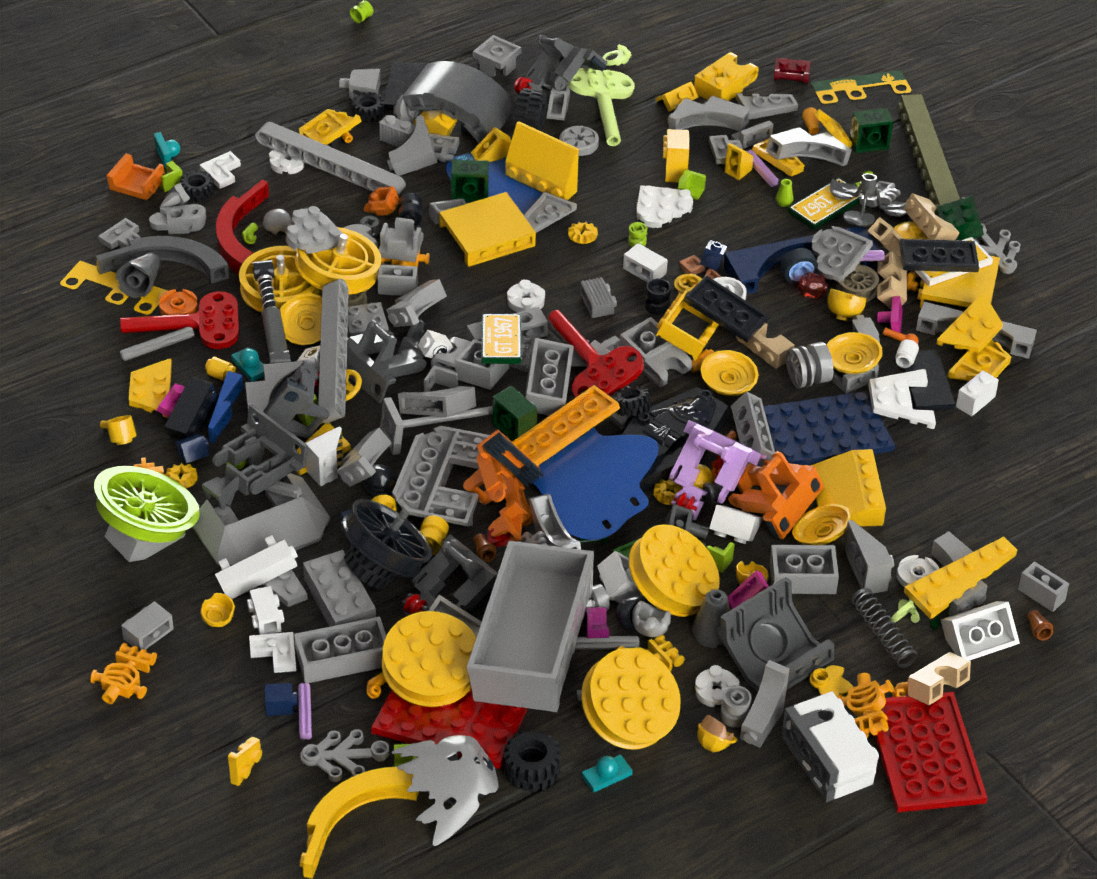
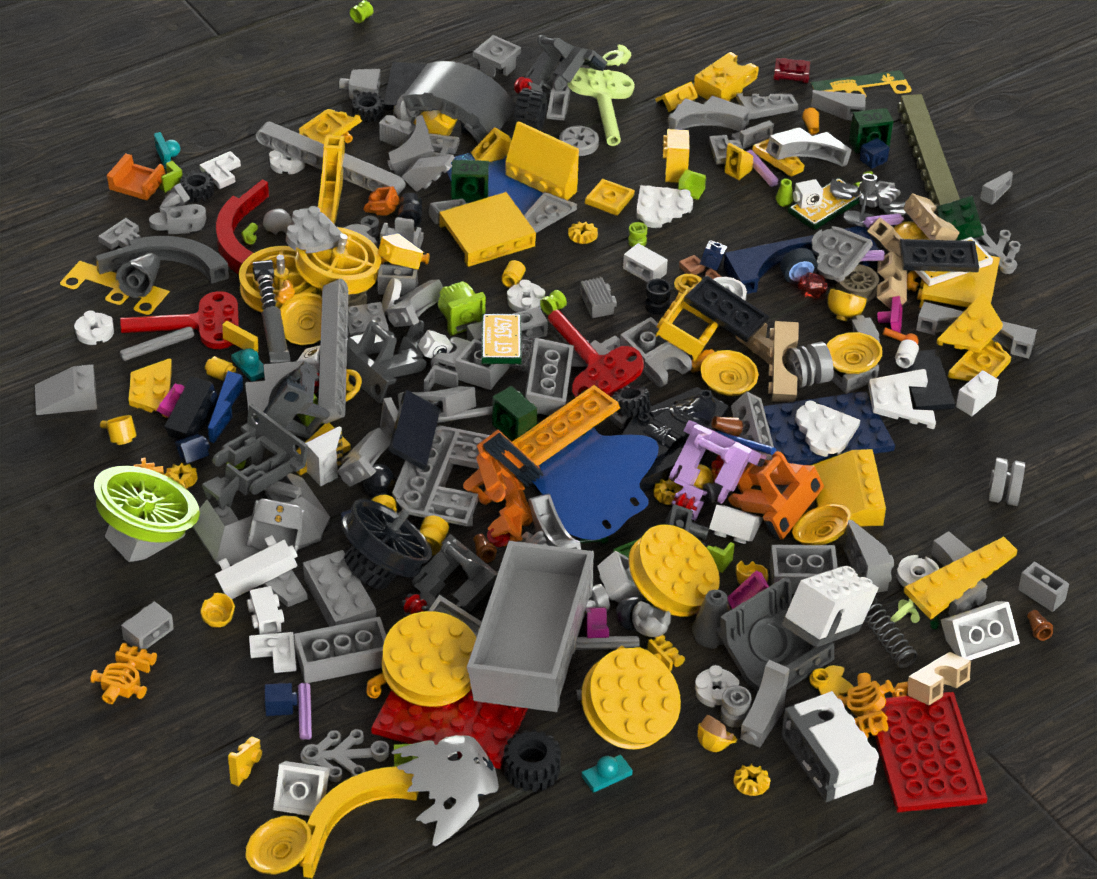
(67, 391): none -> light grey slope
(102, 326): none -> white plate
(185, 301): orange plate -> none
(239, 336): none -> yellow tile
(275, 519): none -> light grey piece
(278, 845): none -> yellow hat
(285, 293): none -> light orange arm
(300, 787): none -> white slope
(331, 176): none -> yellow arch
(391, 294): none -> white tile
(400, 251): none -> yellow slope
(414, 429): none -> black tile
(427, 169): none -> light grey slope
(461, 306): none -> lime piece
(513, 273): none -> yellow brick
(554, 301): none -> lime wheel
(609, 197): none -> yellow tile
(728, 425): none -> dark orange cone
(751, 444): none -> blue bar
(751, 787): none -> yellow gear
(783, 382): none -> tan arch
(808, 194): none -> white brick
(825, 428): none -> white plate
(830, 606): none -> white piece
(833, 128): yellow wing -> none
(838, 103): none -> light grey slope
(874, 153): none -> dark blue brick
(891, 219): none -> lavender axle
(996, 188): none -> light grey slope
(1006, 481): none -> light grey wheel

